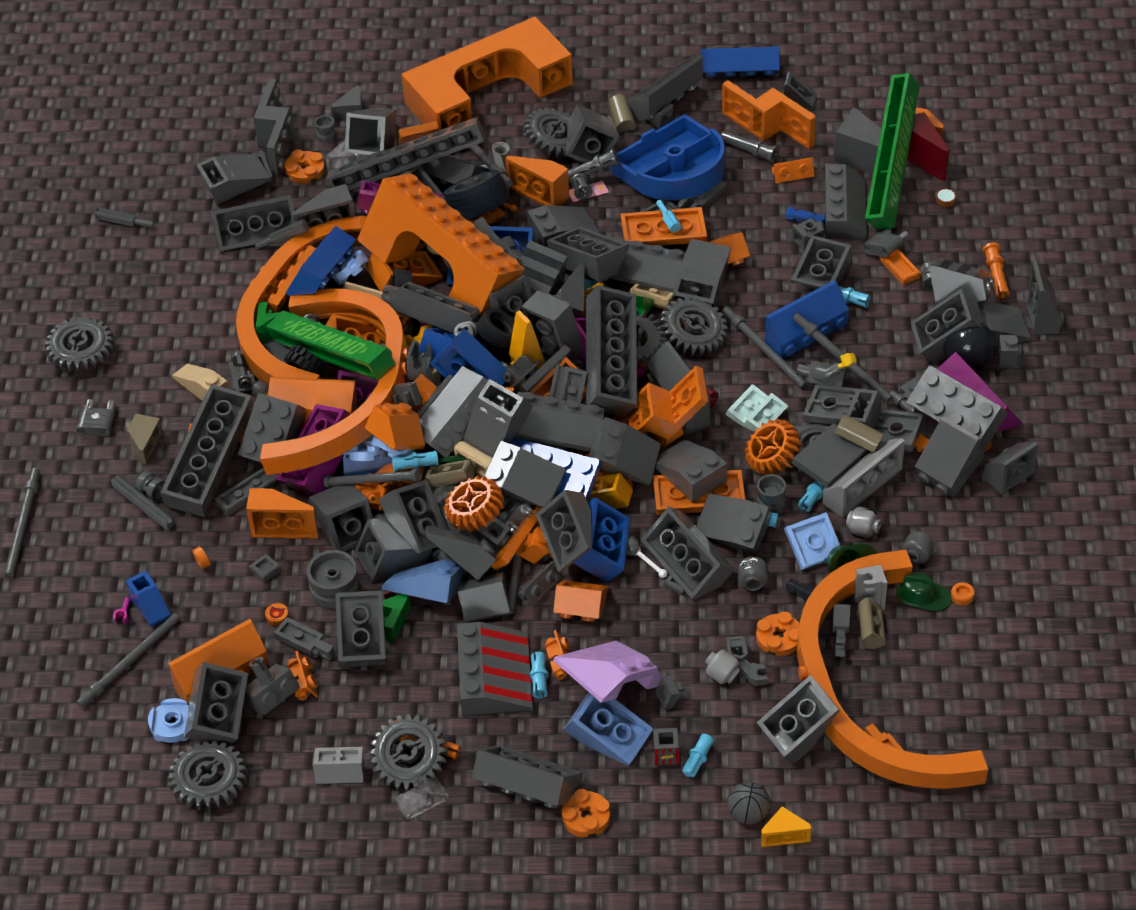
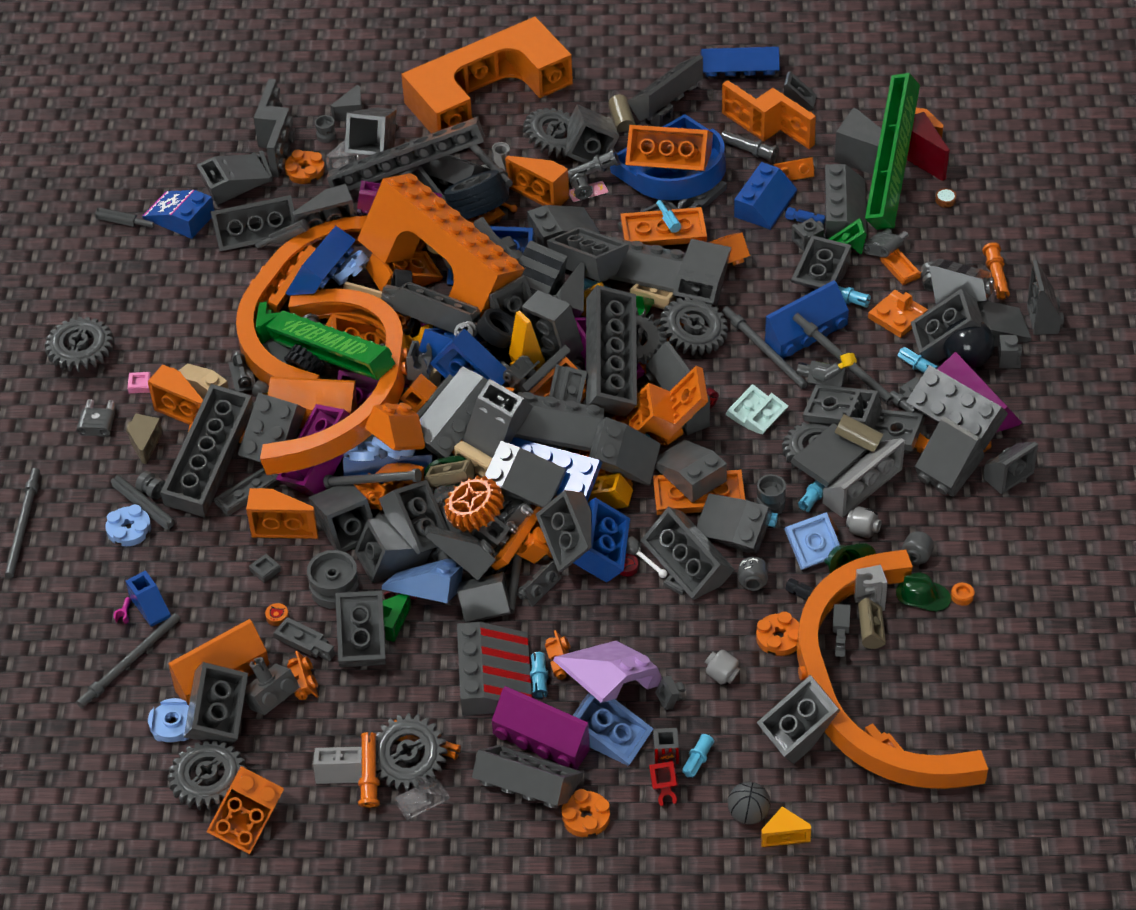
(131, 515): none -> light blue plate
(139, 382): none -> bright pink tile
(174, 395): none -> orange slope
(181, 211): none -> blue slope
(201, 558): orange tile -> none
(245, 814): none -> orange slope
(368, 781): none -> orange pin
(407, 393): dark grey tile -> none
(414, 461): medium azure pin -> none
(415, 132): orange slope -> none
(541, 728): none -> magenta slope
(580, 600): orange slope -> none
(630, 565): none -> dark red tile
(664, 777): none -> red brick
(668, 147): none -> orange slope
(737, 646): dark grey piece -> none
(764, 196): none -> blue slope
(773, 447): orange gear -> none
(853, 235): none -> green slope
(896, 313): none -> orange hinge
(915, 360): none -> medium azure axle

